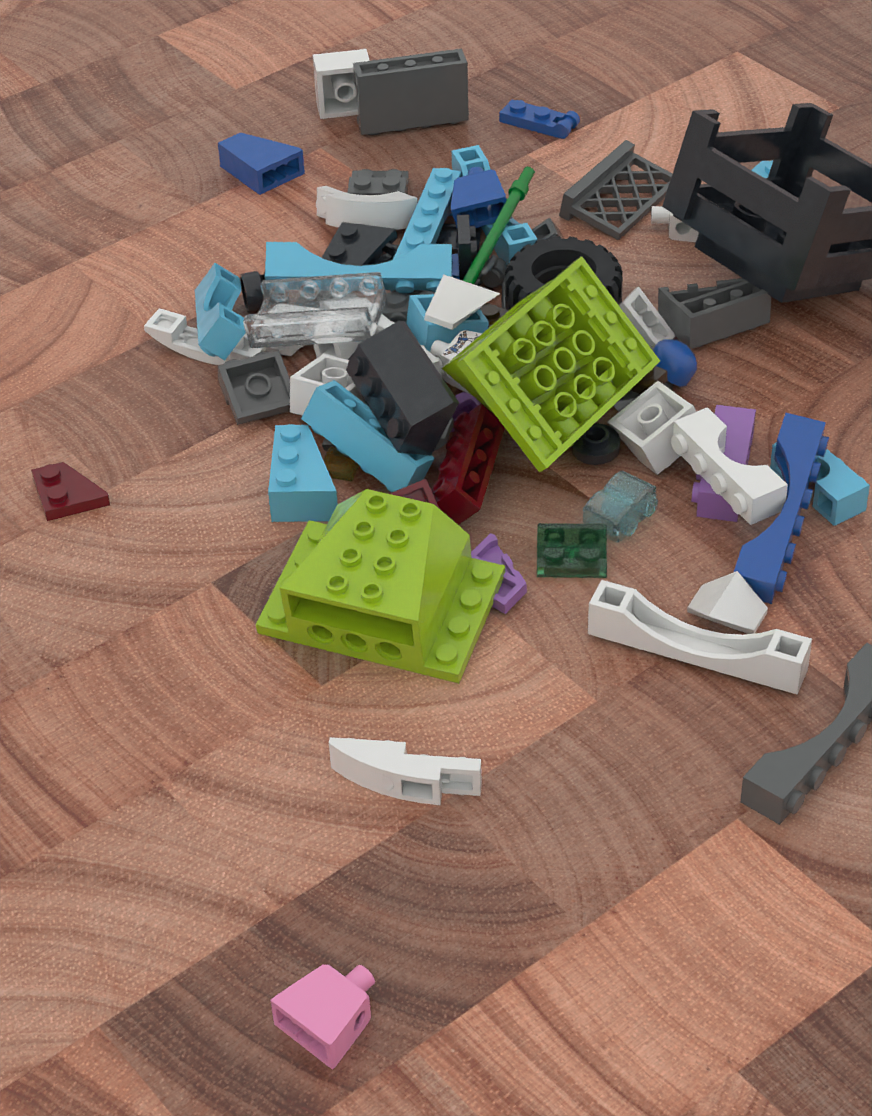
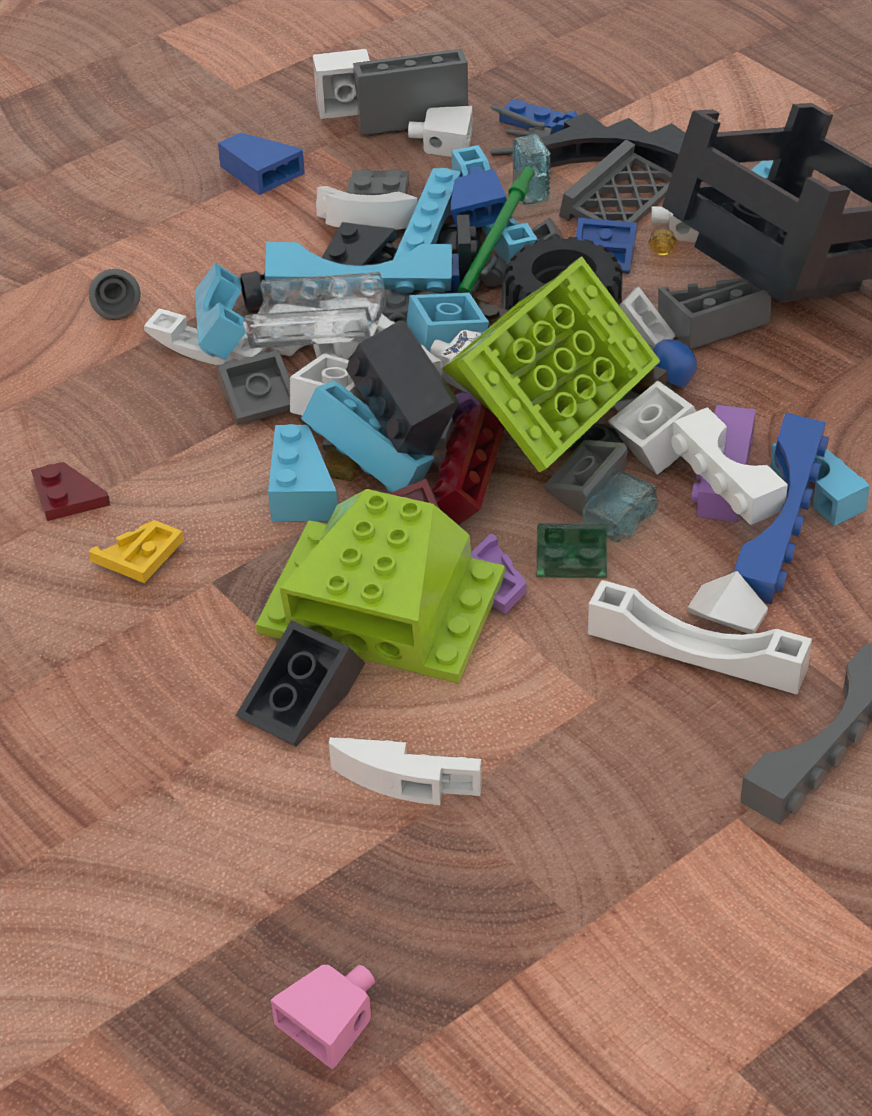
(114, 294): none -> dark grey hat
(140, 551): none -> yellow wing
(300, 684): none -> black slope
(444, 129): none -> white torso
(456, 302): white slope -> none
(533, 153): none -> clear light blue brick
(539, 128): none -> dark grey plant
(587, 472): none -> dark grey slope
(591, 141): none -> black arch
(615, 236): none -> blue slope
(662, 241): none -> clear yellow plate

